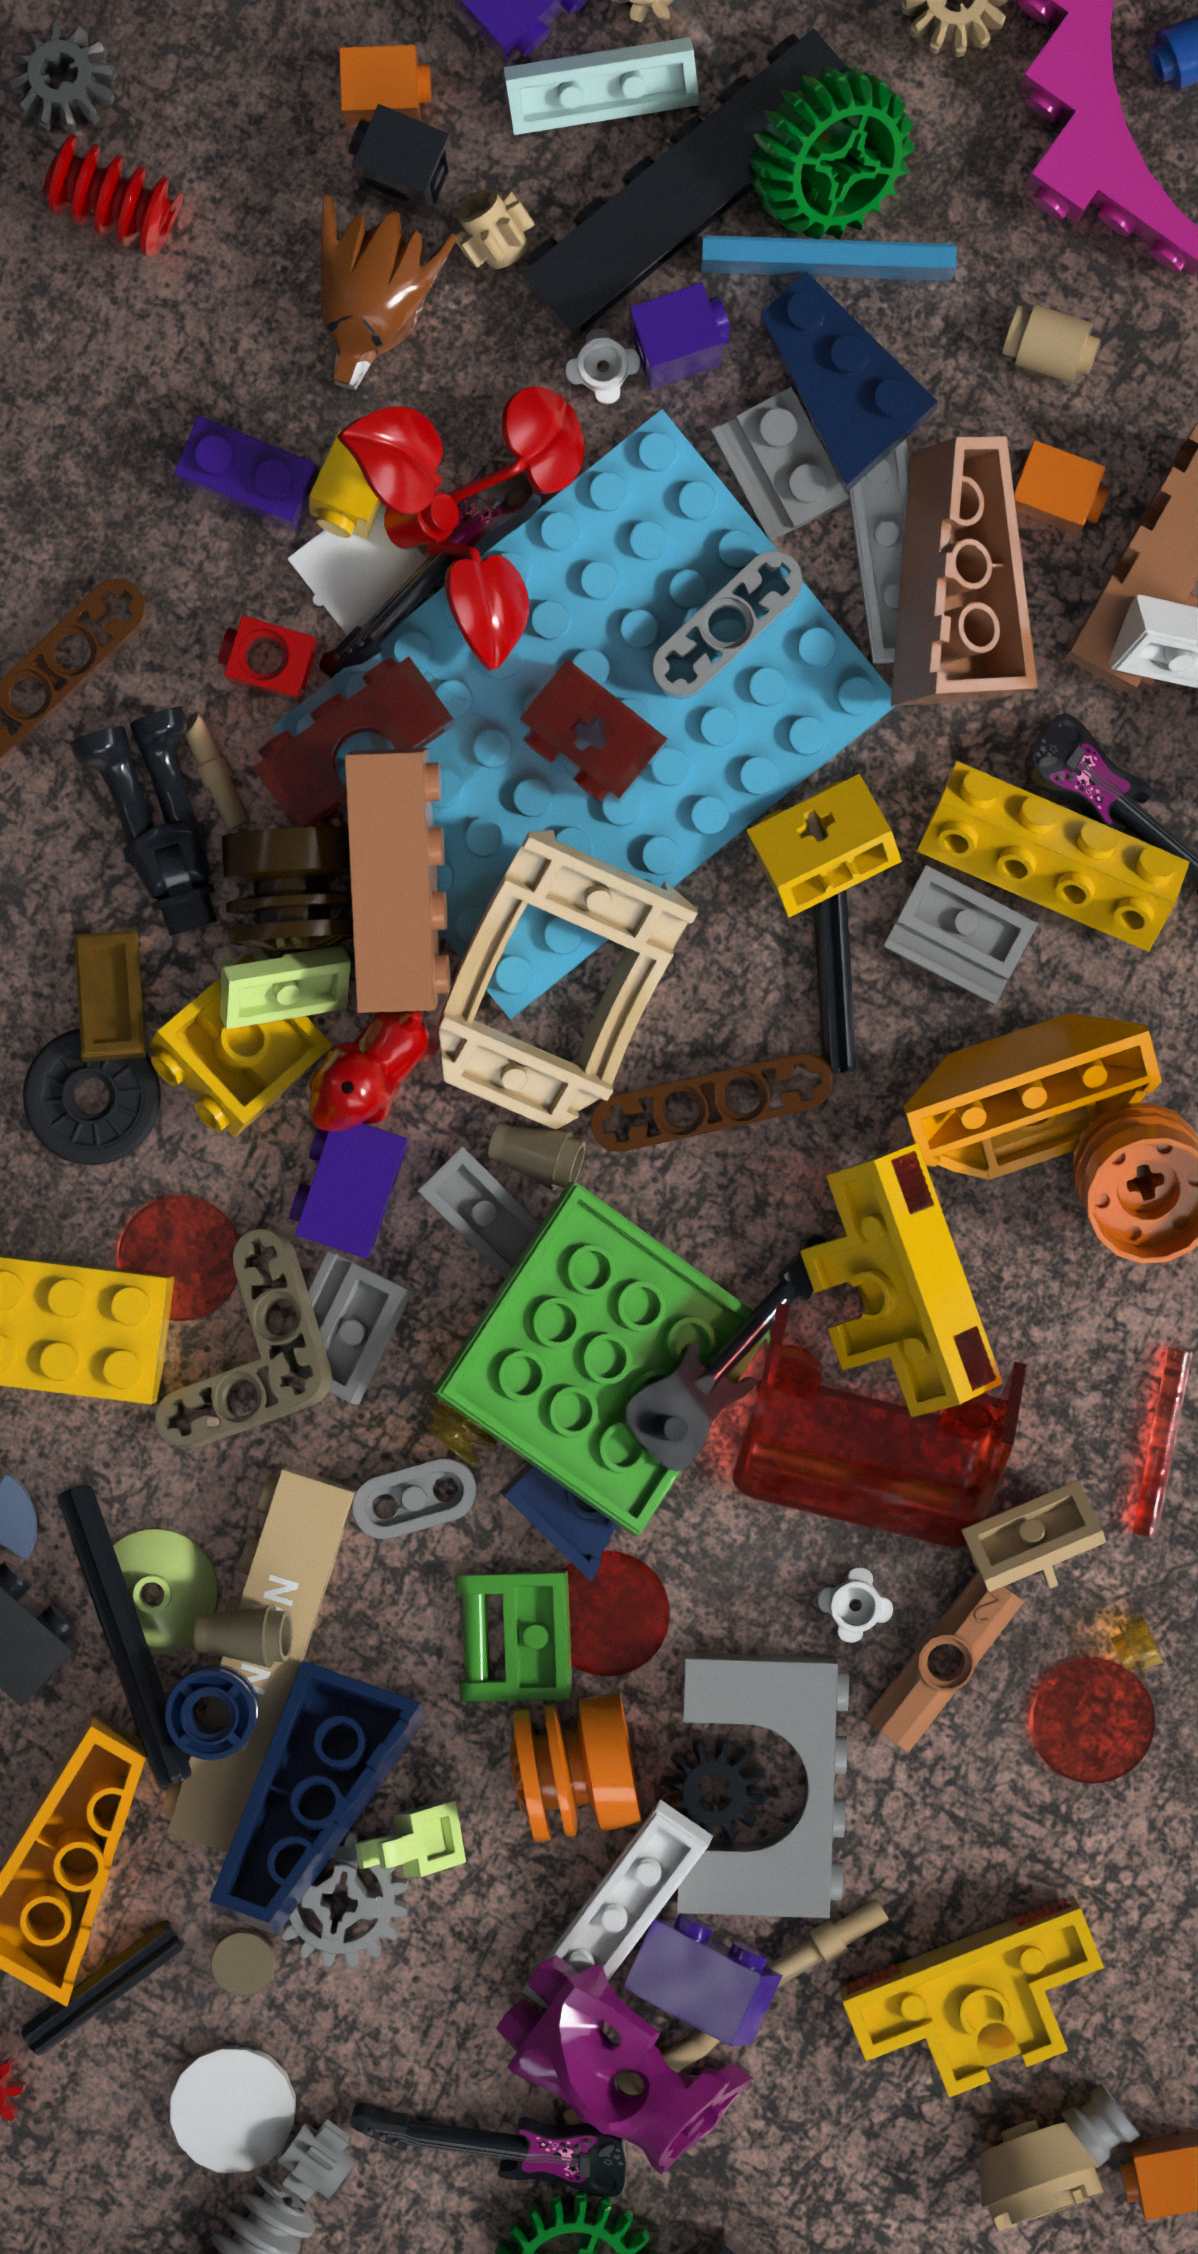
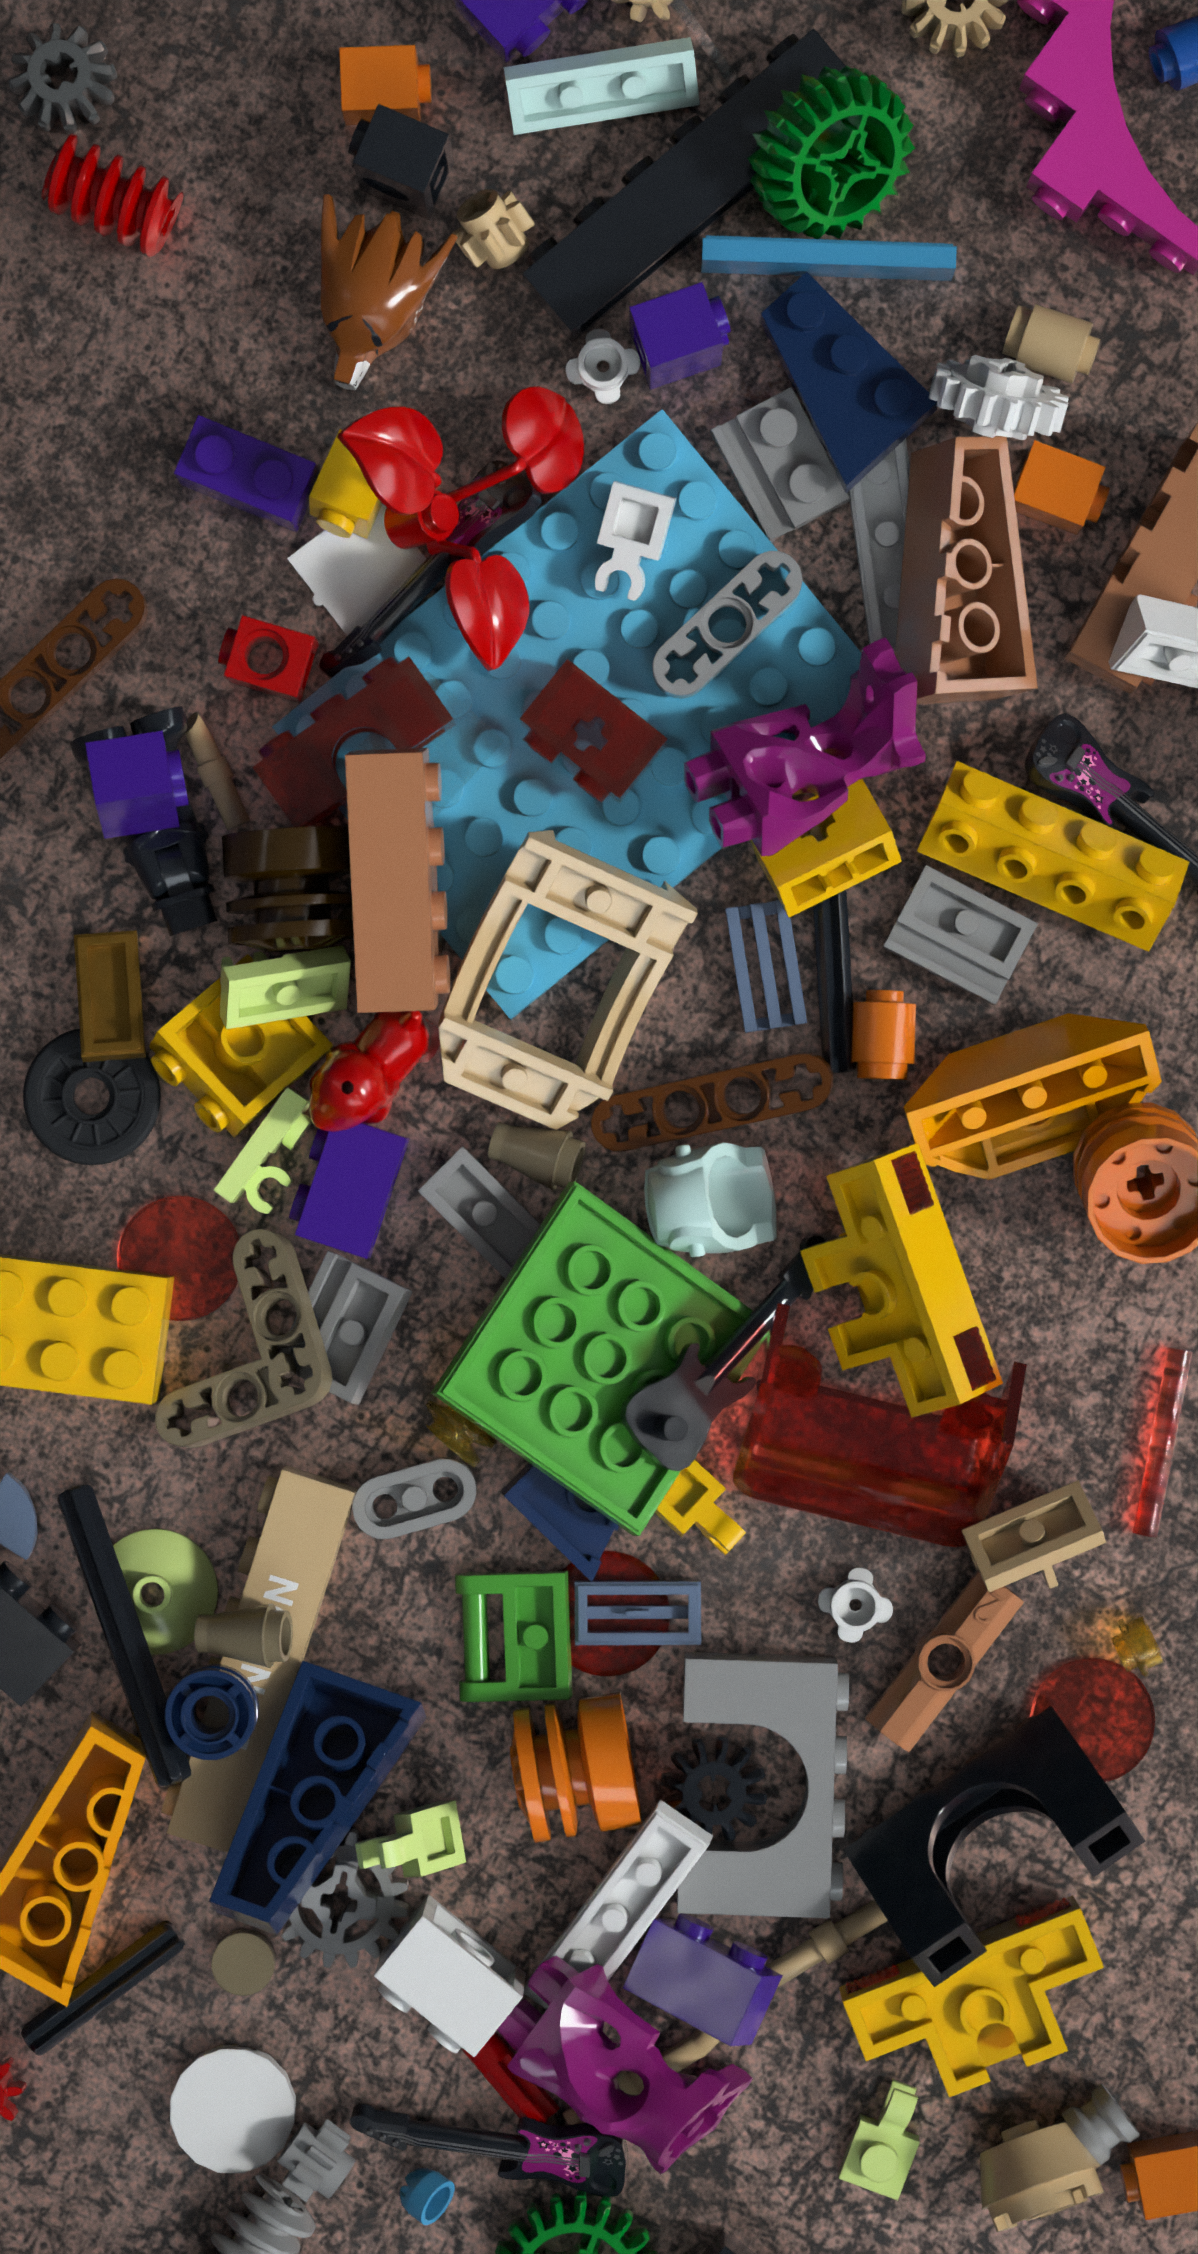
(136, 784): none -> dark purple brick
(282, 1125): none -> yellowish green plate
(426, 2194): none -> dark azure hinge
(449, 1978): none -> white brick
(521, 2095): none -> red piece
(635, 527): none -> white plate
(638, 1587): none -> sand blue tile
(692, 1502): none -> yellow plate
(711, 1199): none -> light aqua helmet
(764, 772): none -> magenta hips
(775, 1019): none -> sand blue tile
(882, 2148): none -> yellowish green plate
(883, 1035): none -> orange brick
(912, 1852): none -> black arch
(998, 397): none -> white gear

